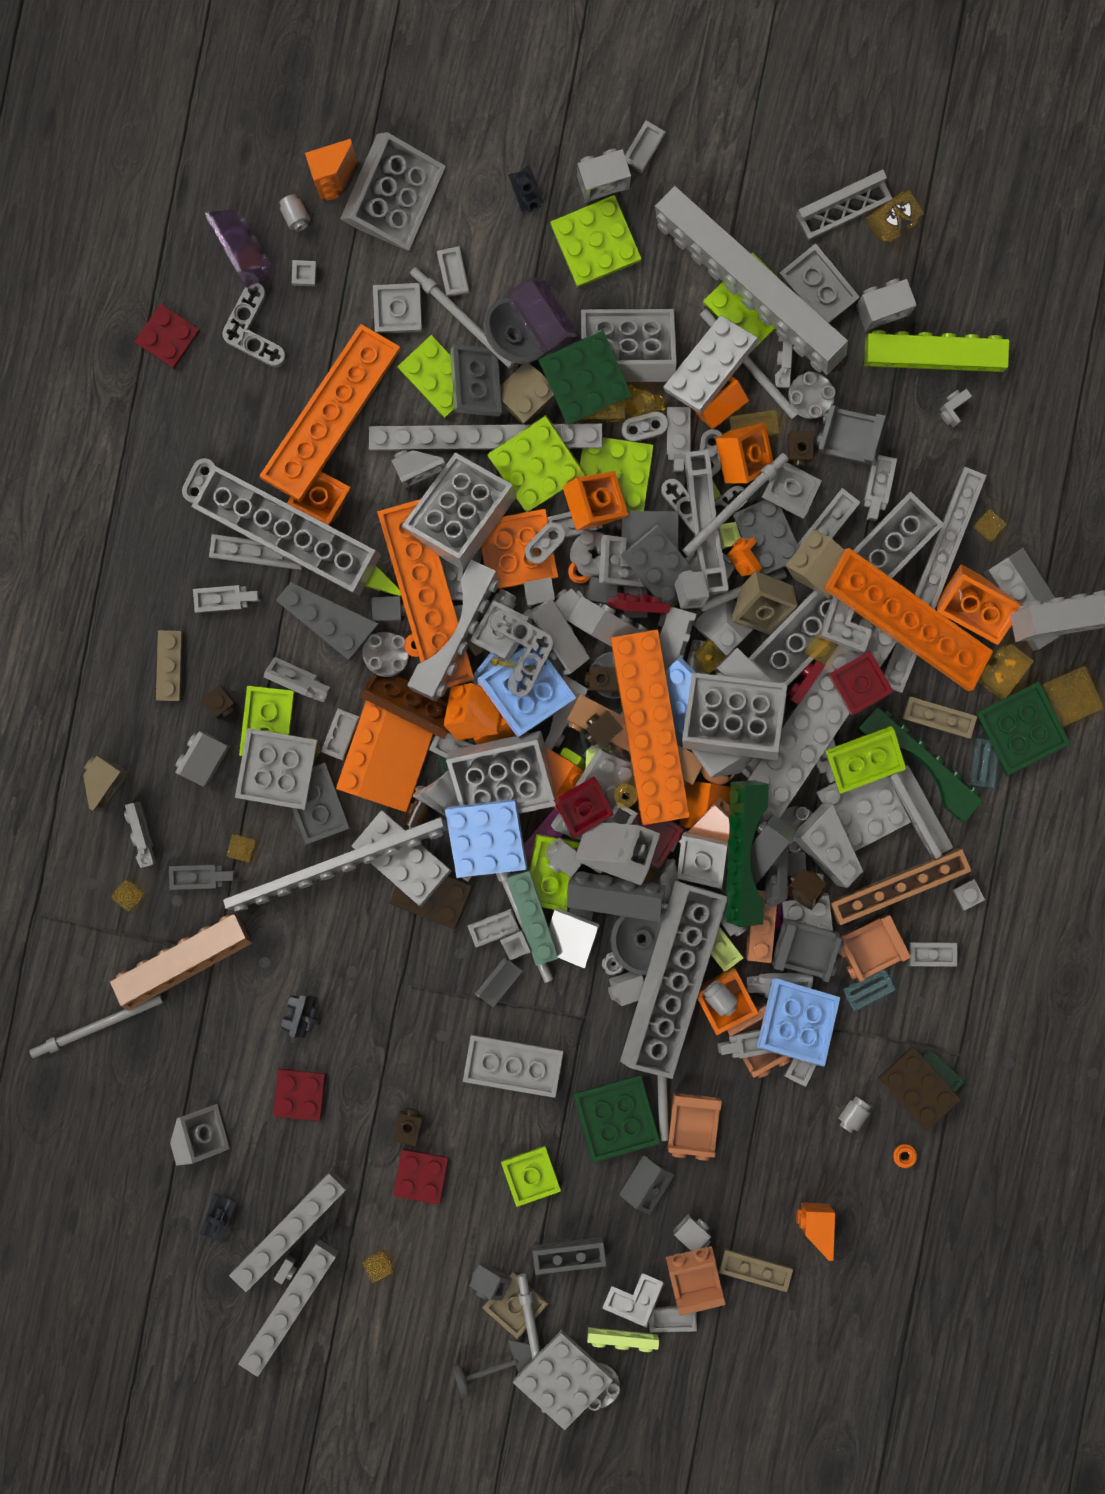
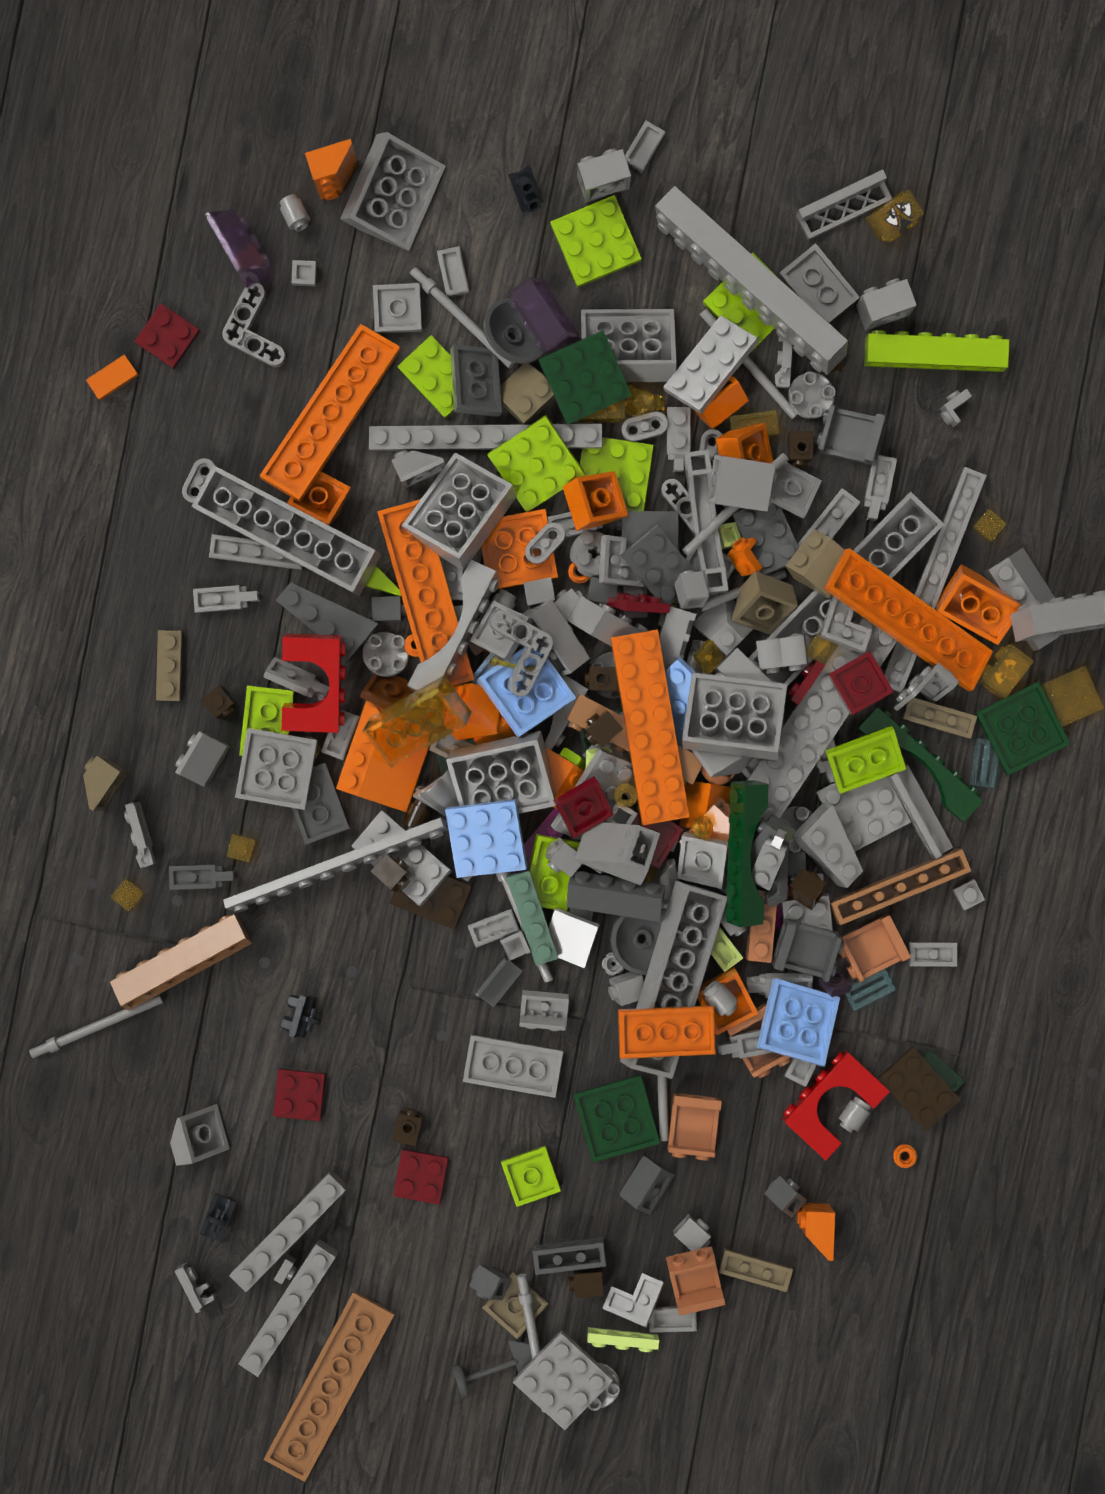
(112, 377): none -> orange tile
(187, 1278): none -> light grey plate
(327, 653): none -> red arch
(329, 1386): none -> medium nougat plate
(377, 1266): clear yellow plate -> none
(392, 873): none -> dark brown brick
(417, 721): none -> clear yellow brick
(544, 1010): none -> light grey bracket
(587, 1282): none -> dark brown brick
(666, 1031): none -> orange tile
(702, 828): none -> clear yellow plate
(741, 483): none -> light grey brick
(769, 860): none -> light grey hinge
(782, 653): none -> light grey brick
(785, 1195): none -> dark grey brick
(803, 1115): none -> red arch
(836, 986): none -> clear purple tile
(931, 682): none -> light grey bracket

